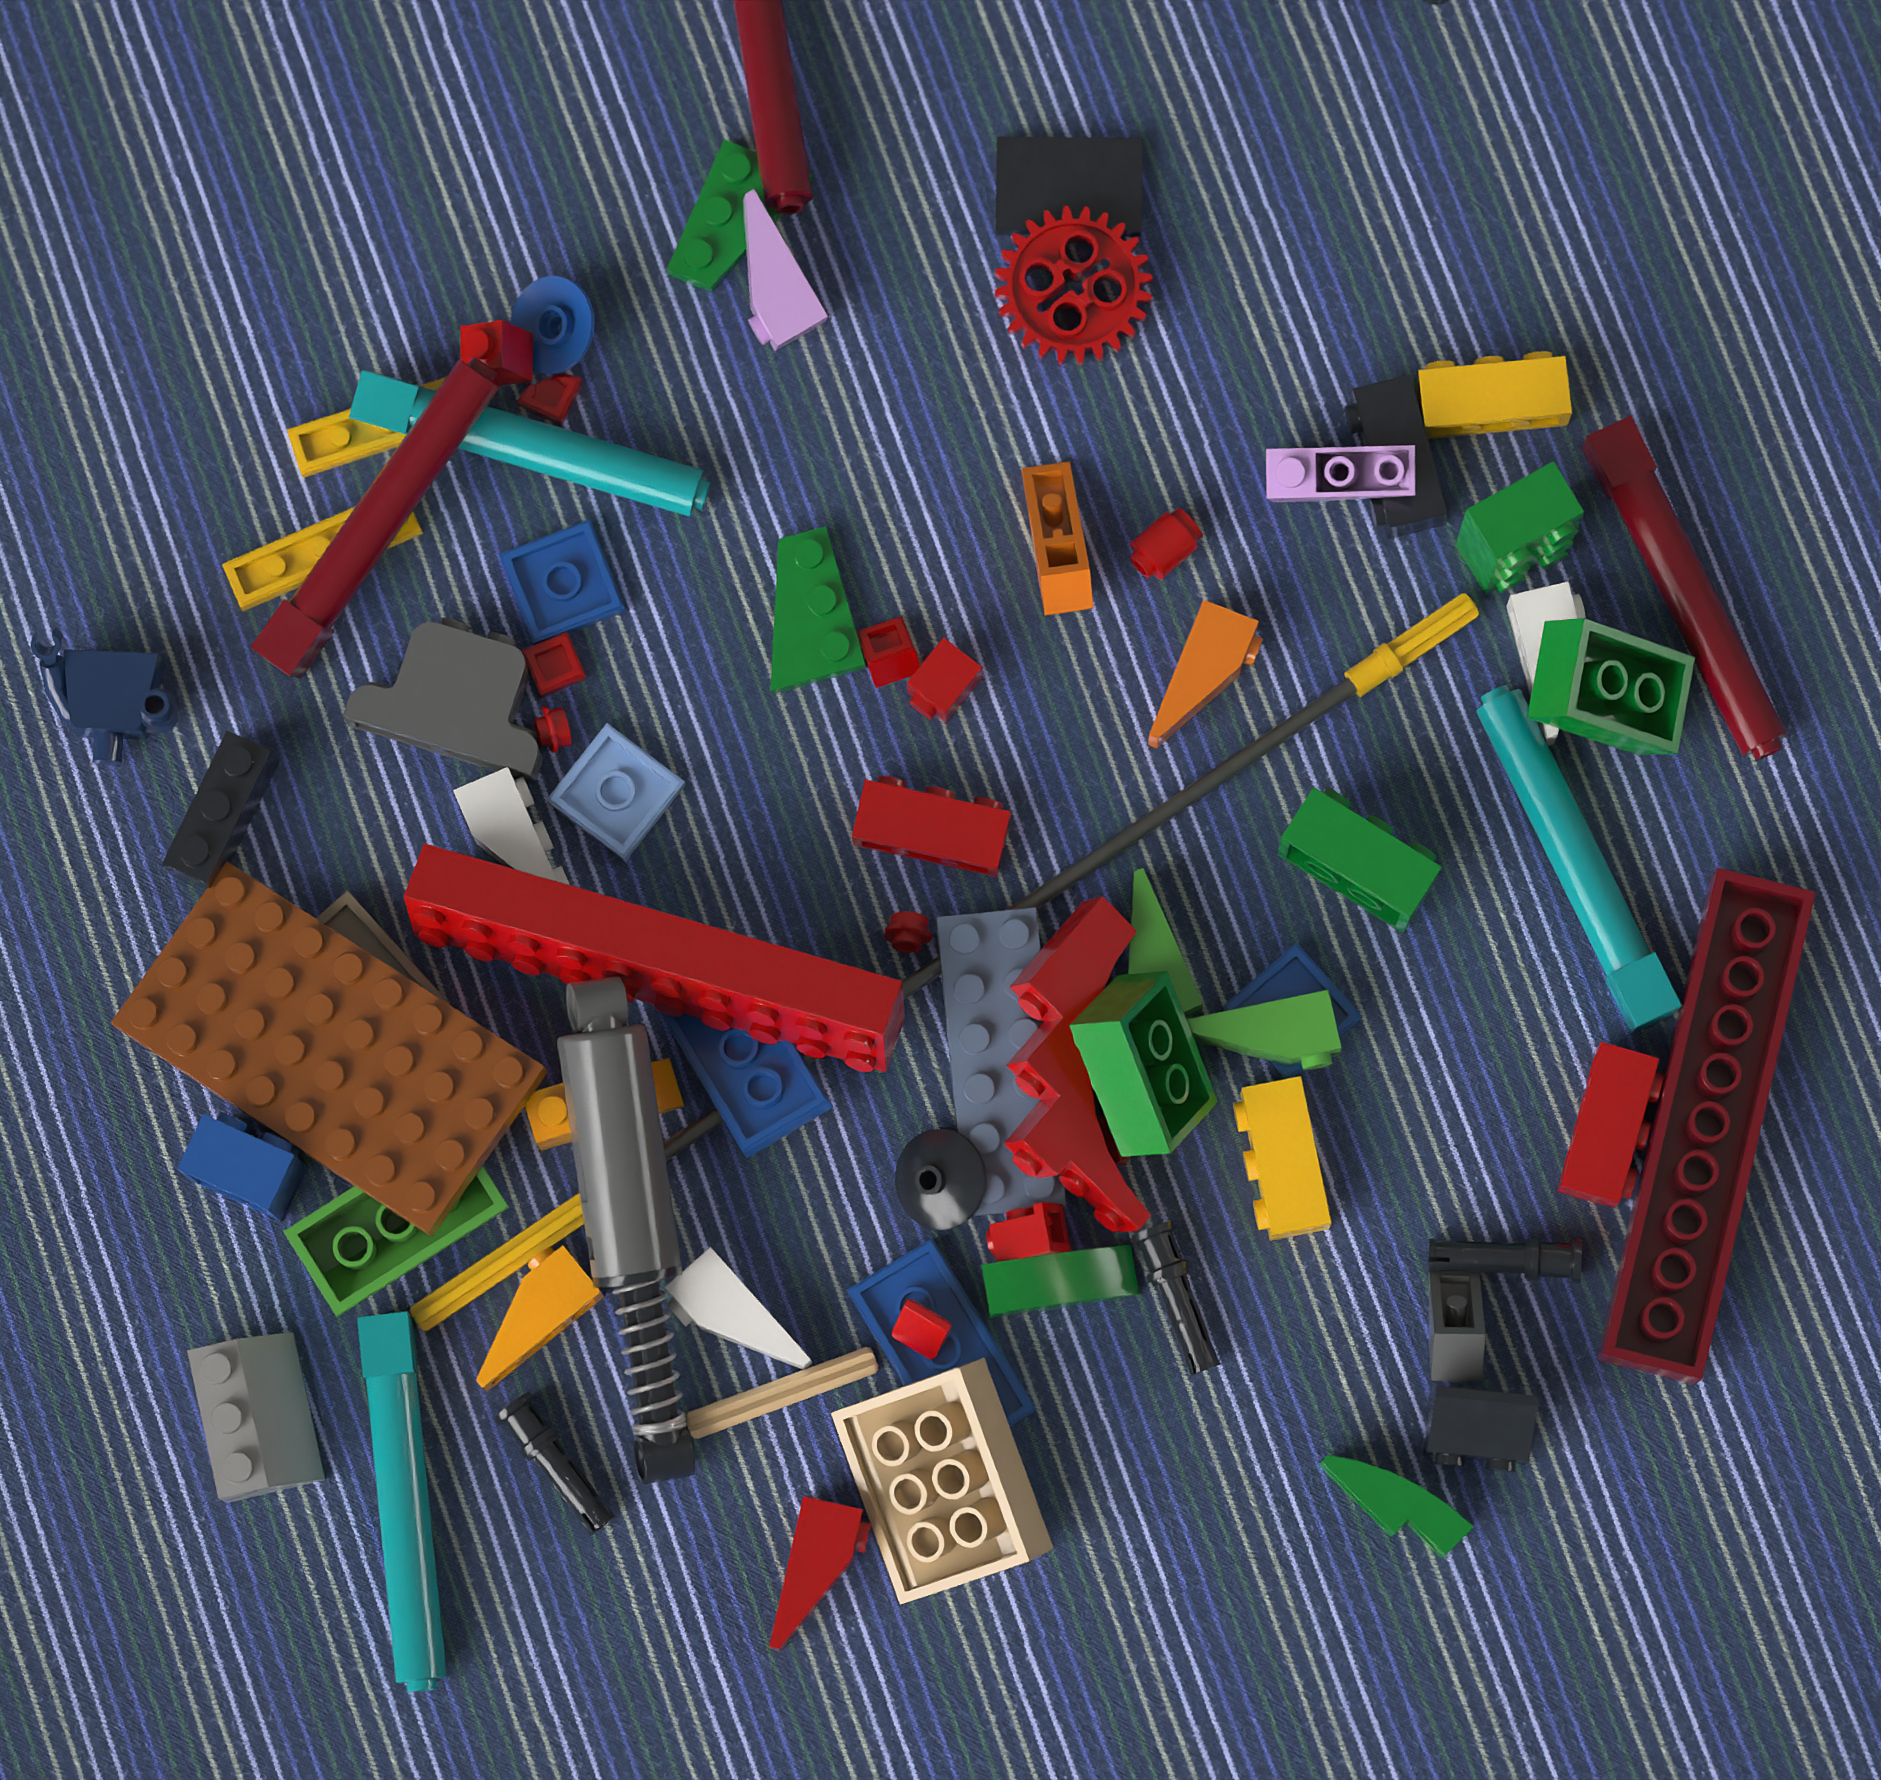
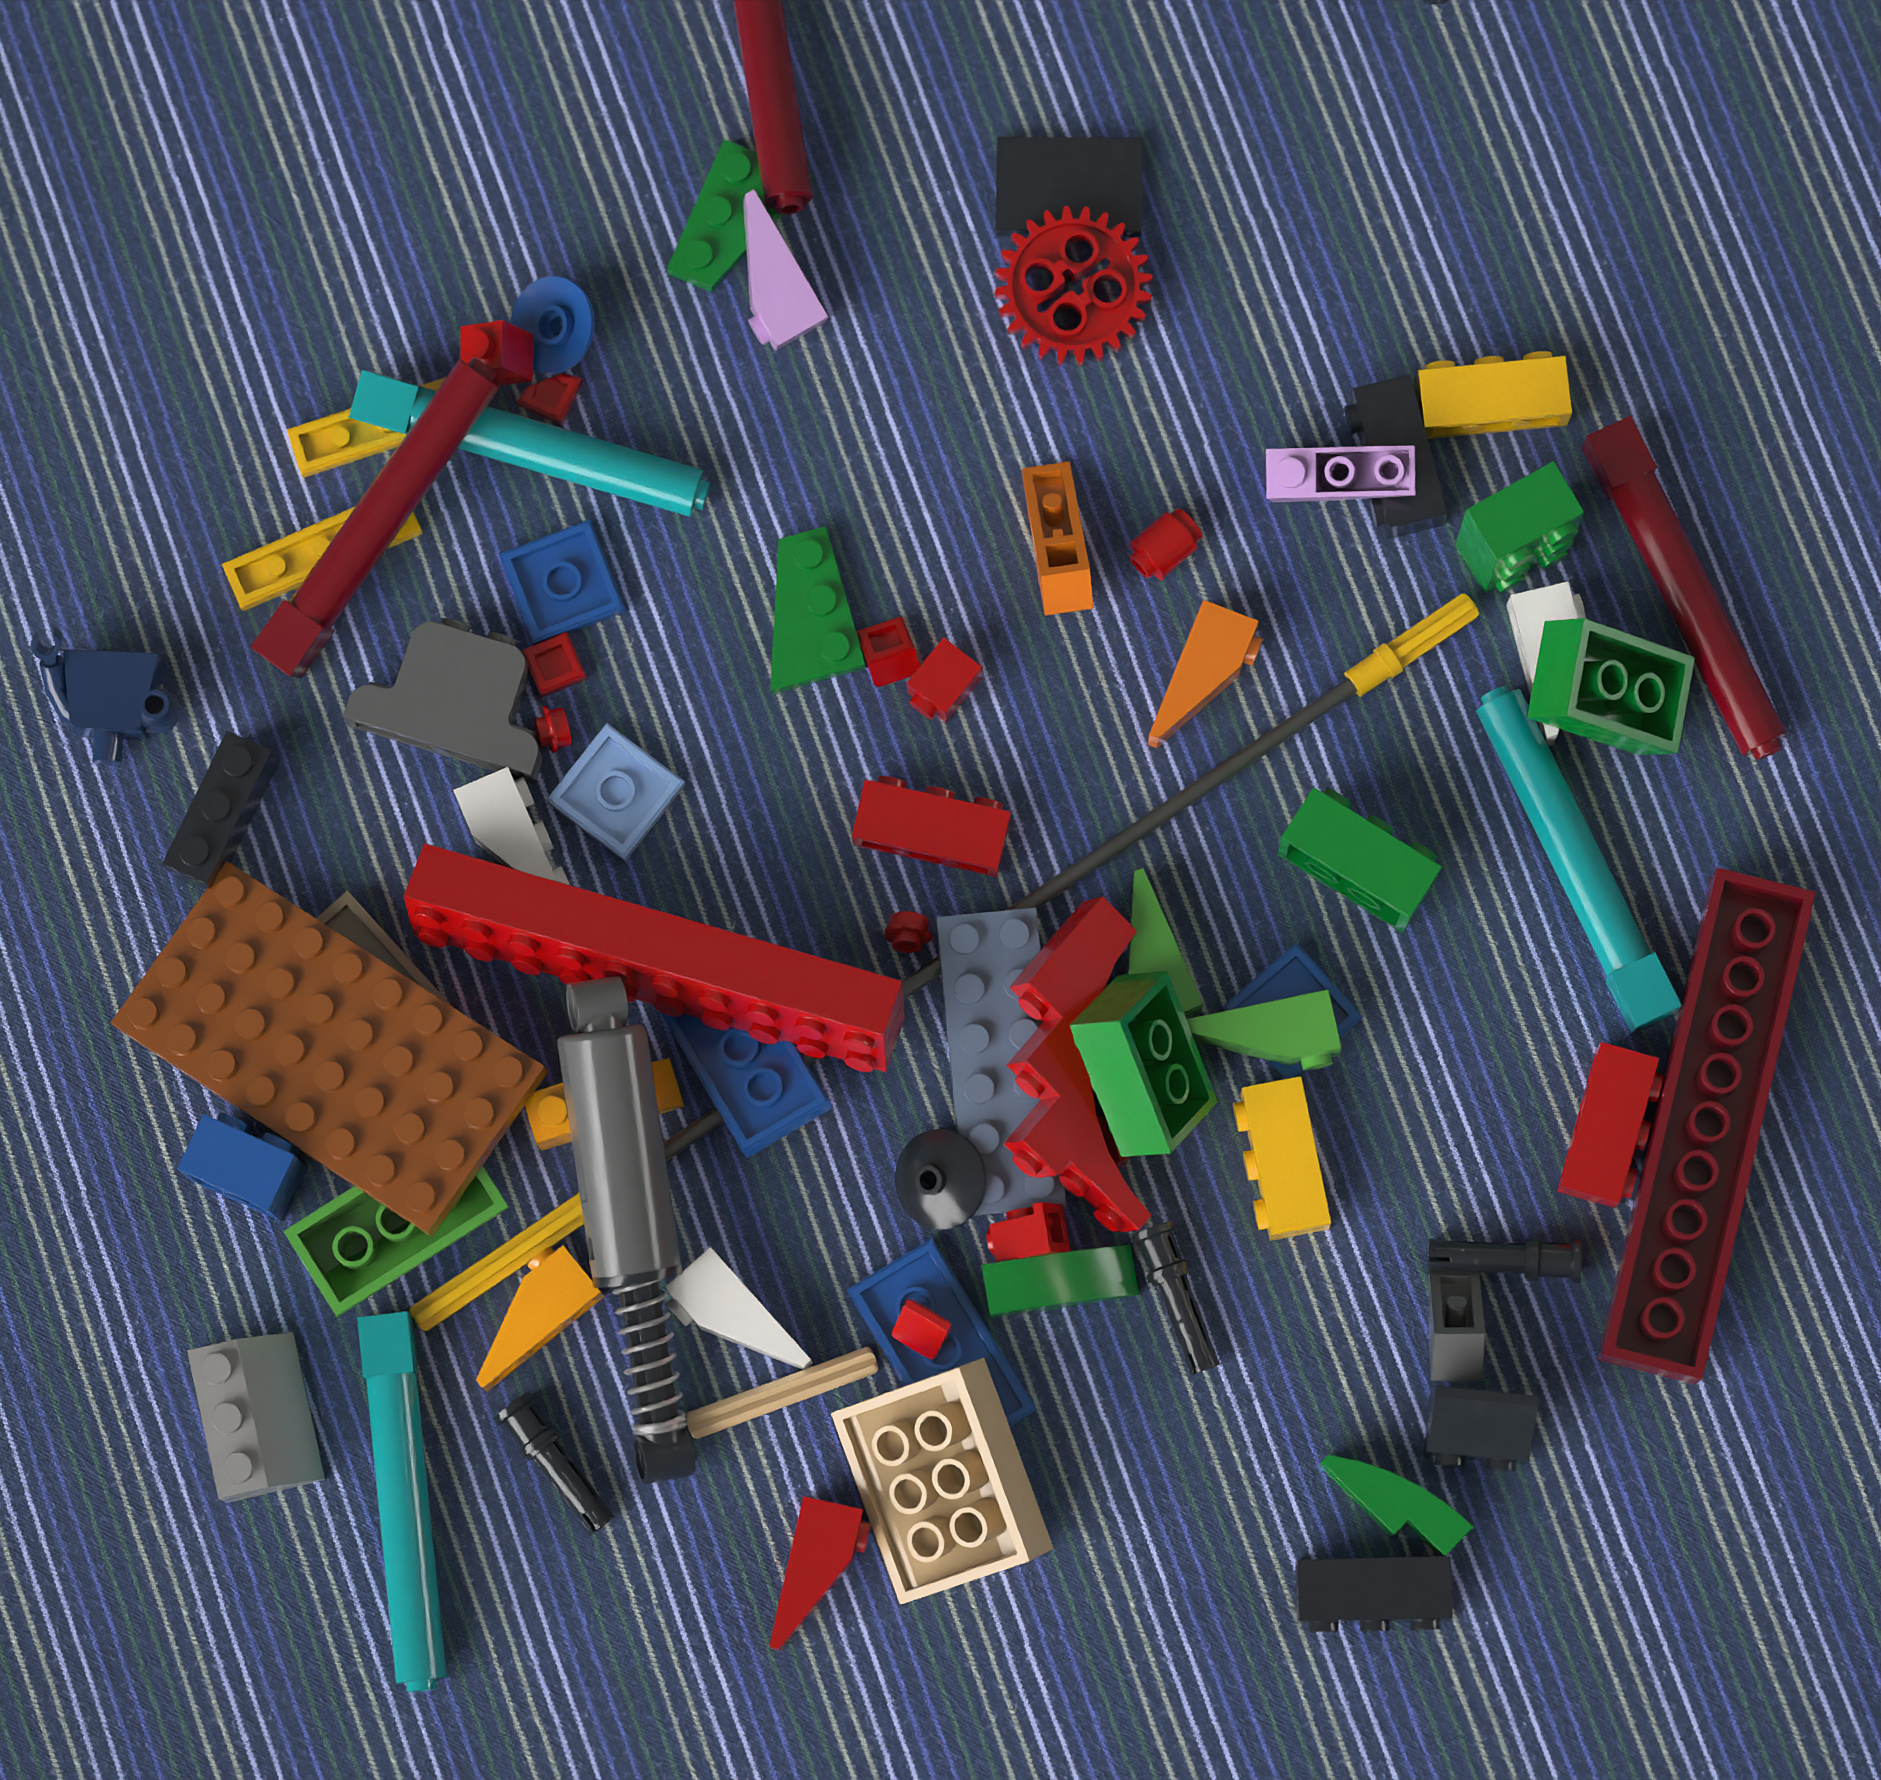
(1373, 1593): none -> black brick

